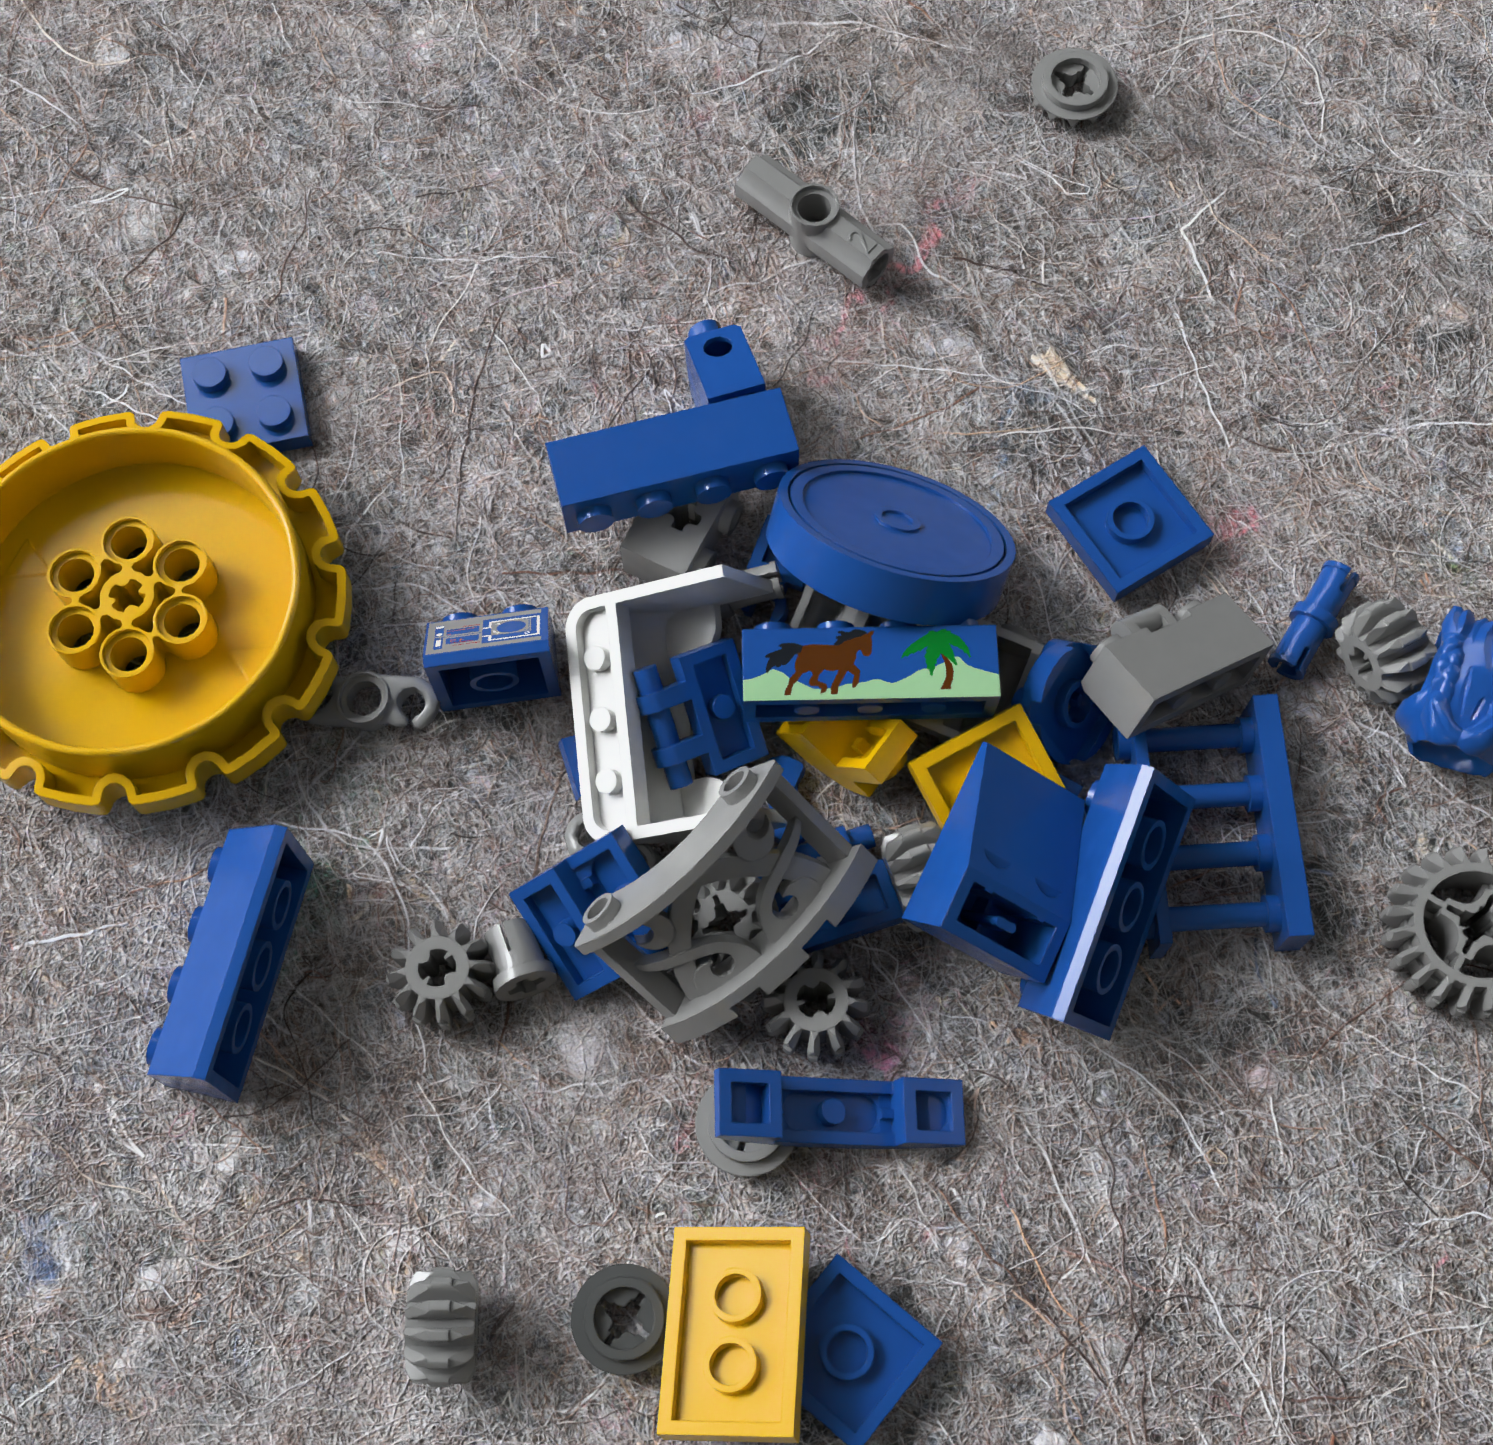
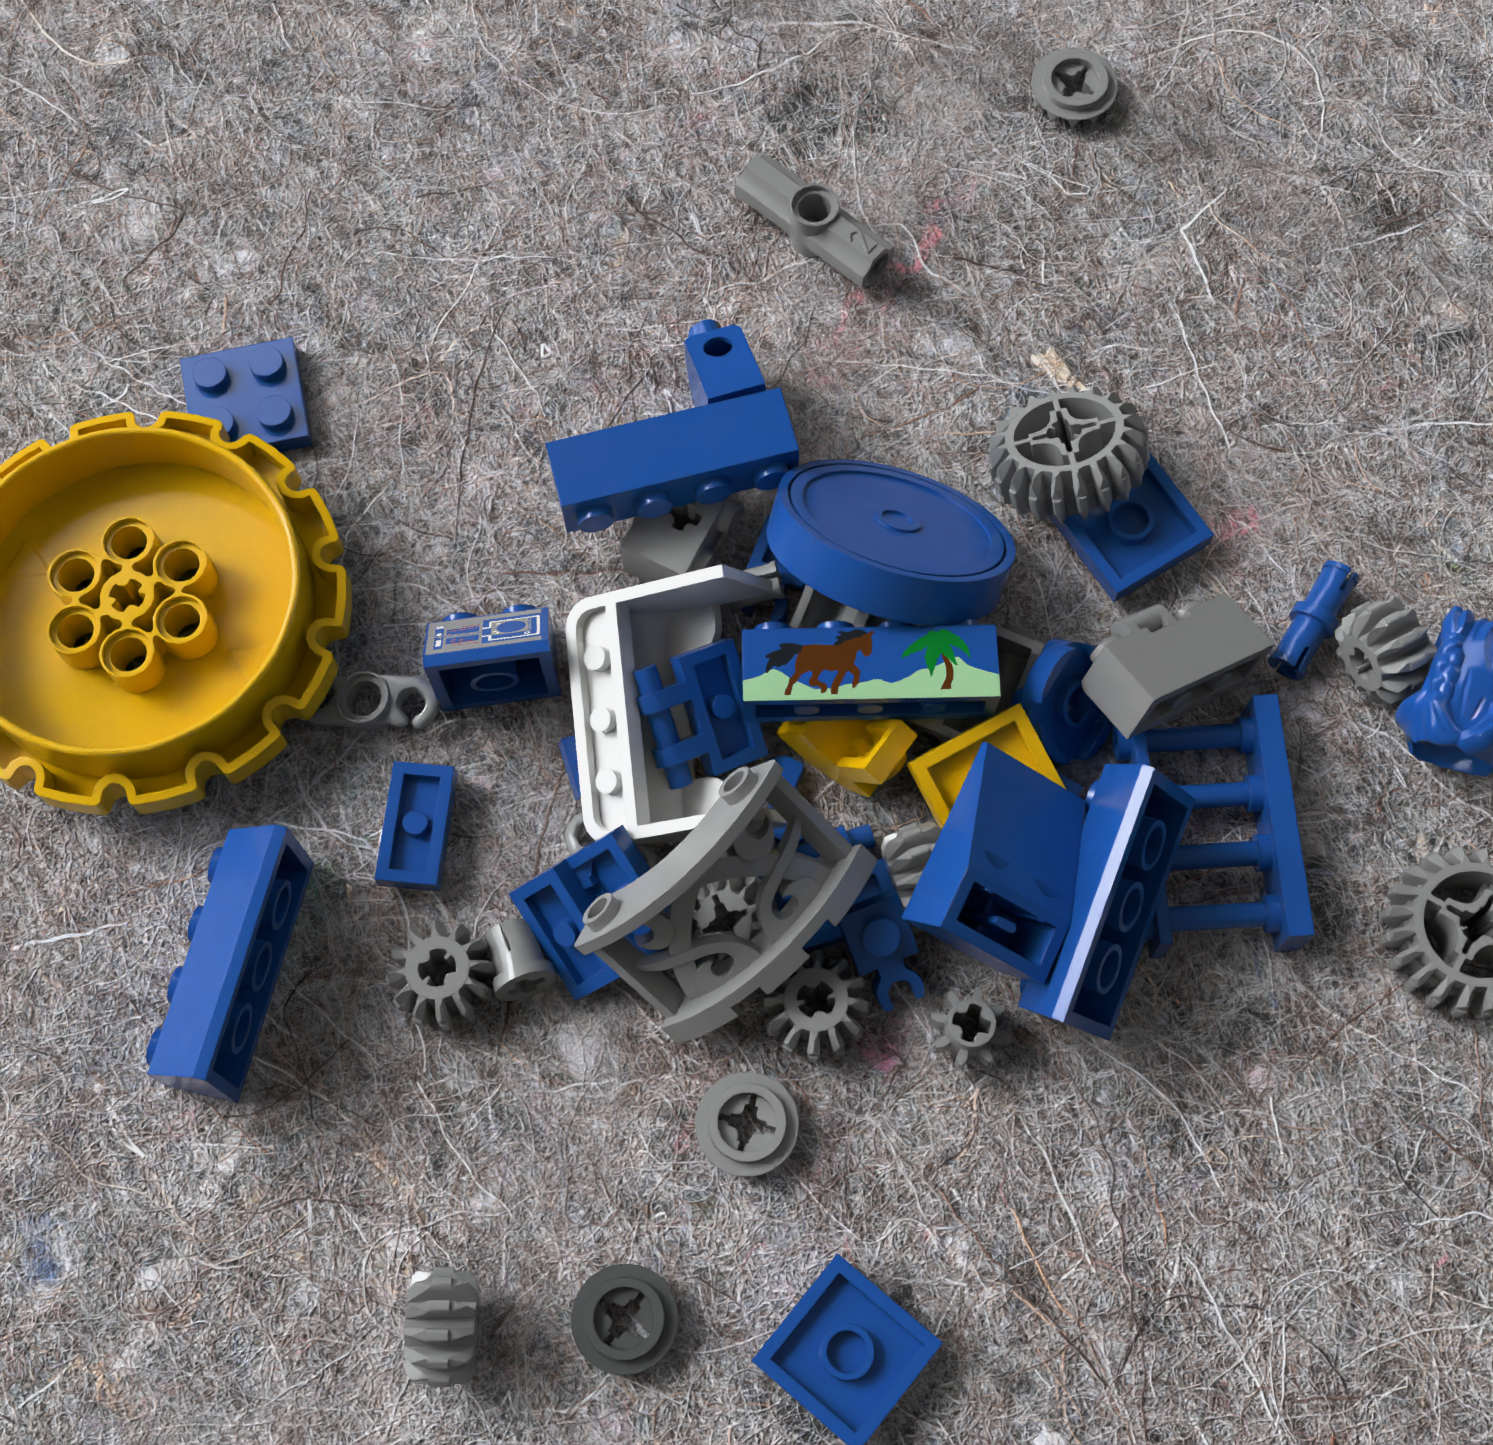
(416, 826): none -> blue plate
(735, 1335): yellow plate -> none
(837, 1112): blue slope -> none
(879, 942): none -> blue plate
(985, 1025): none -> light grey gear
(1069, 454): none -> light grey gear

